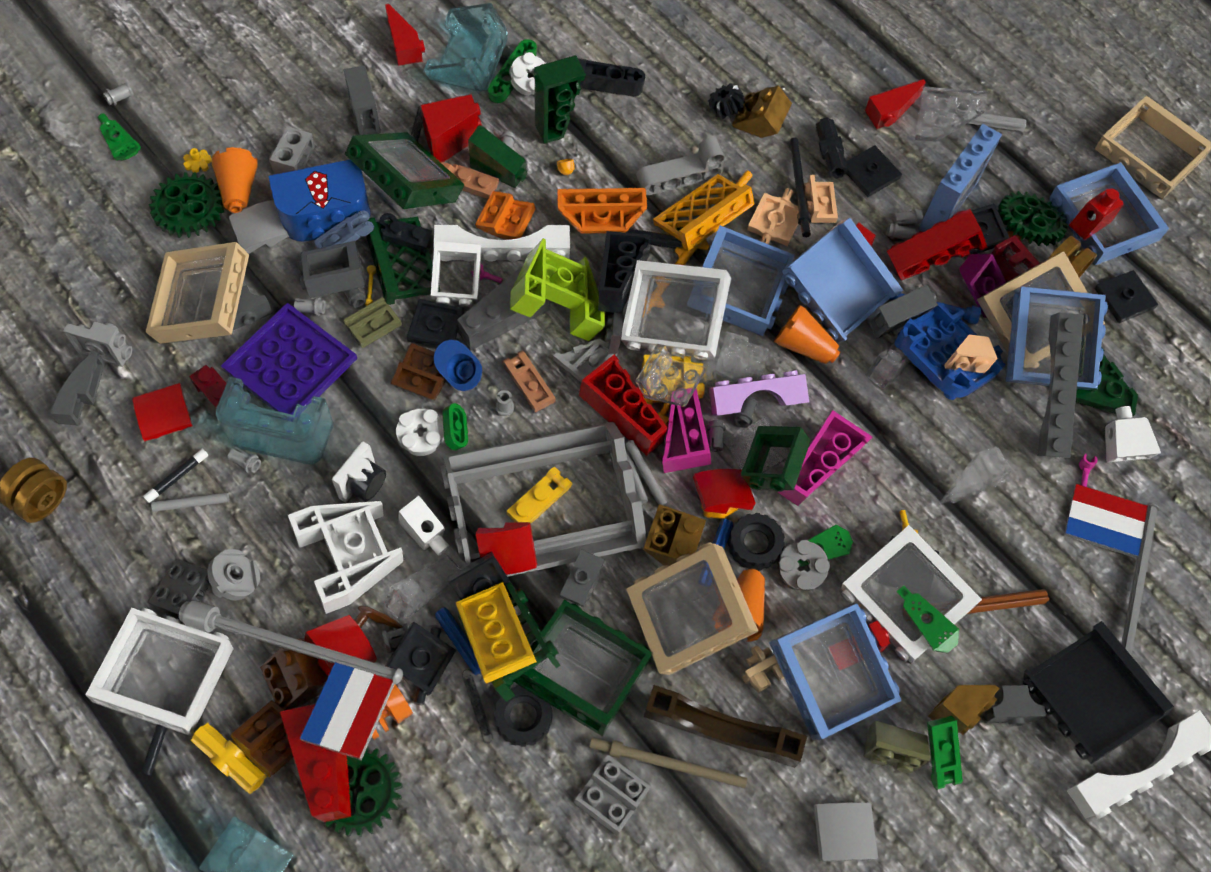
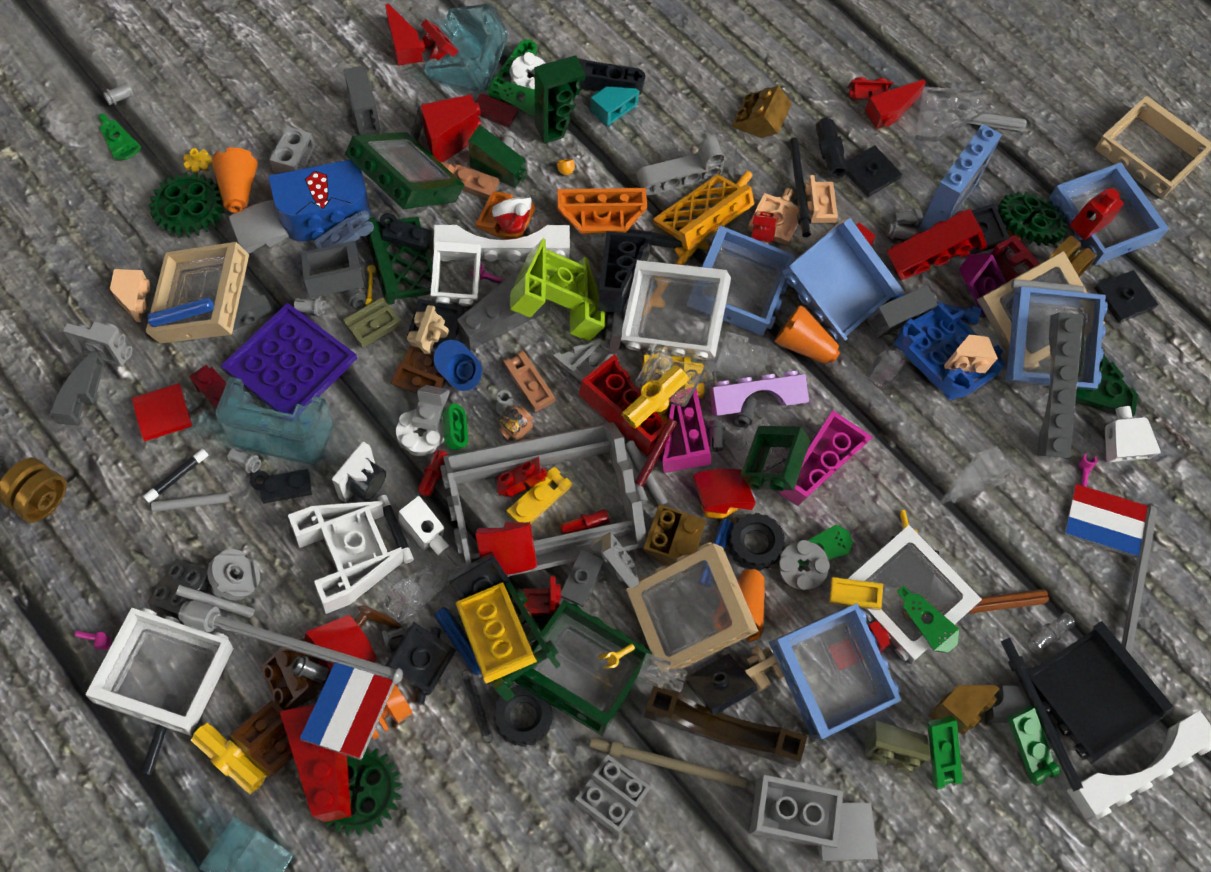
(100, 639): none -> dark pink hand
(130, 291): none -> light nougat slope
(180, 312): none -> blue axle
(215, 601): none -> light grey bar
(283, 485): none -> black hinge
(309, 669): none -> dark grey pin
(395, 529): none -> black bar
(430, 330): none -> tan hips
(430, 407): none -> light grey slope
(432, 473): none -> red axle
(434, 36): none -> red tile
(496, 110): none -> dark red tile
(512, 214): none -> piece
(513, 481): none -> red hinge
(515, 422): none -> head
(526, 105): none -> green piece
(544, 600): none -> red bracket
(586, 522): none -> red axle
(613, 103): none -> teal slope
(613, 657): none -> yellow hand
(616, 559): none -> light grey bracket
(655, 396): none -> yellow piece
(655, 452): none -> dark red bar
(658, 671): none -> clear plate
(721, 684): none -> black plate
(726, 101): black gear -> none
(764, 226): none -> red slope
(796, 812): none -> light grey slope
(849, 592): none -> yellow tile
(861, 87): none -> red hinge
(1016, 283): none -> light grey bar
(1018, 666): none -> black bar
(1032, 745): none -> green plate
(1051, 632): none -> clear pin

